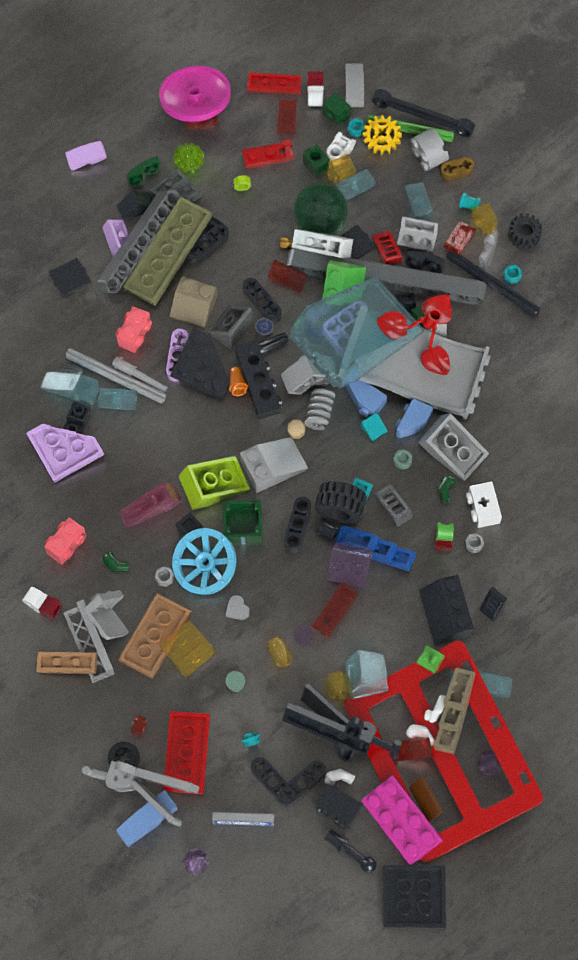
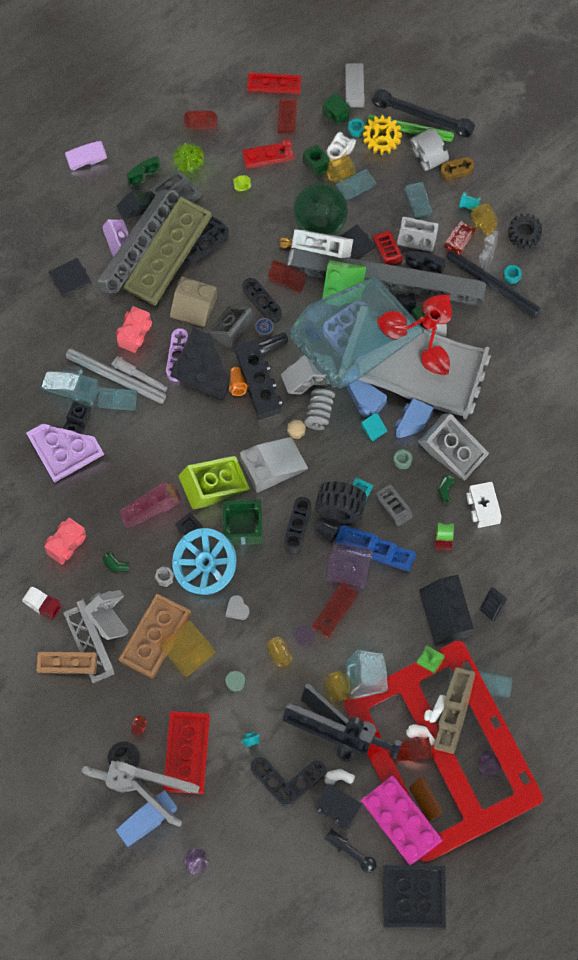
(195, 93): dark pink dish -> none
(254, 819): light grey tile -> none
(315, 88): leg -> none
(474, 543): light grey tile -> none

